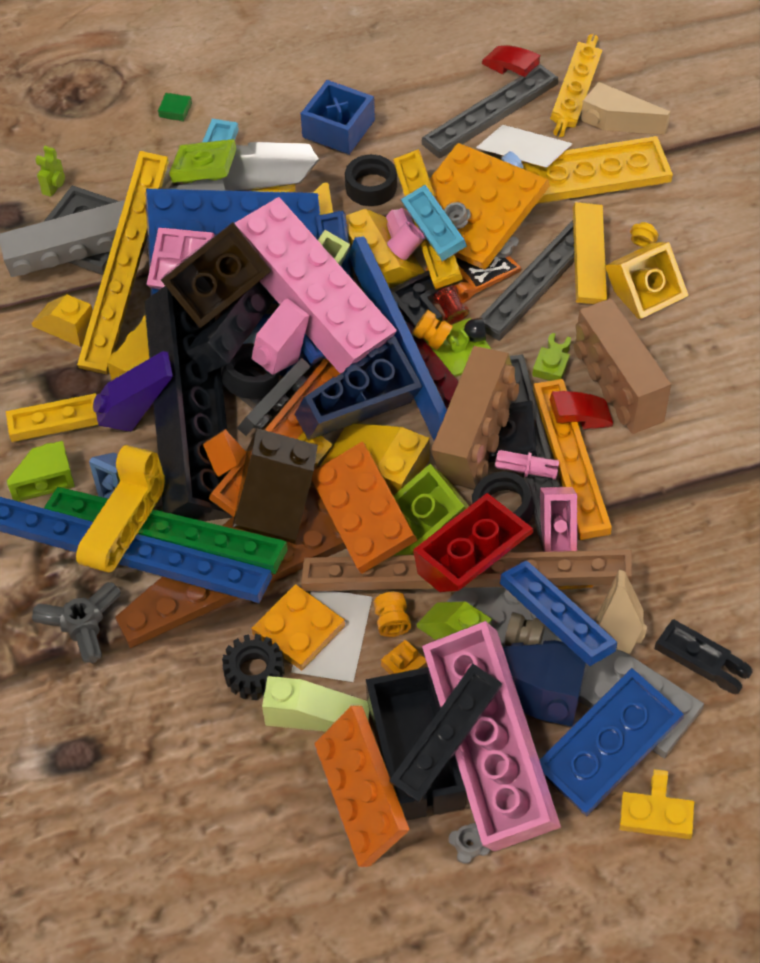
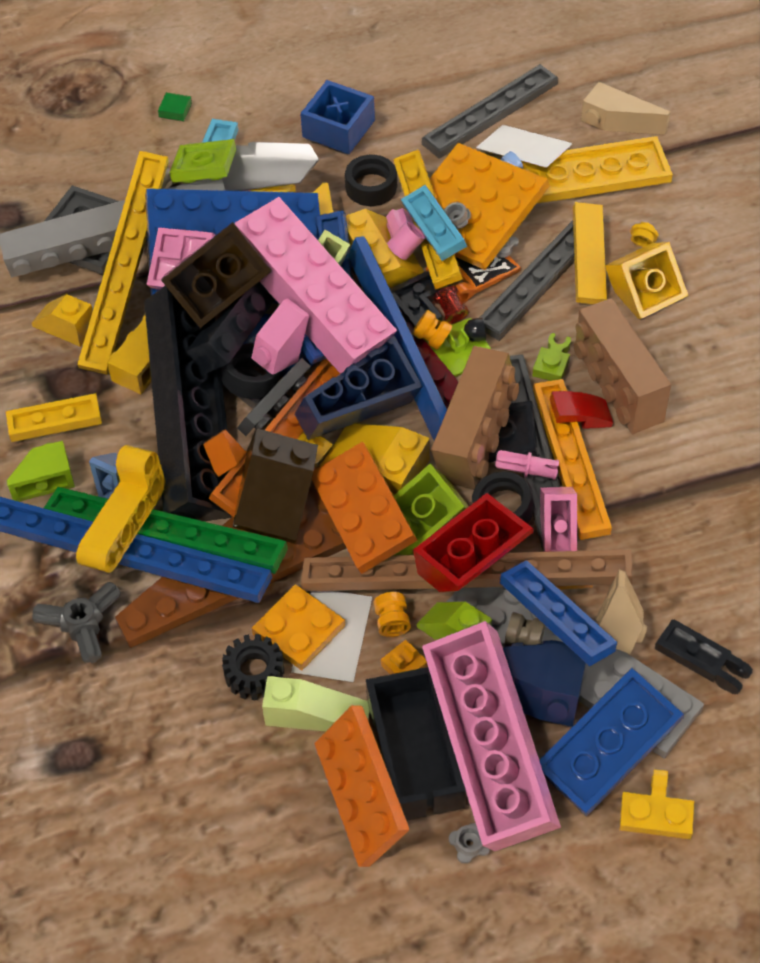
(51, 173): lime plate -> none
(132, 393): dark purple slope -> none
(445, 733): black plate -> none
(511, 58): red slope -> none
(575, 85): yellow plate -> none

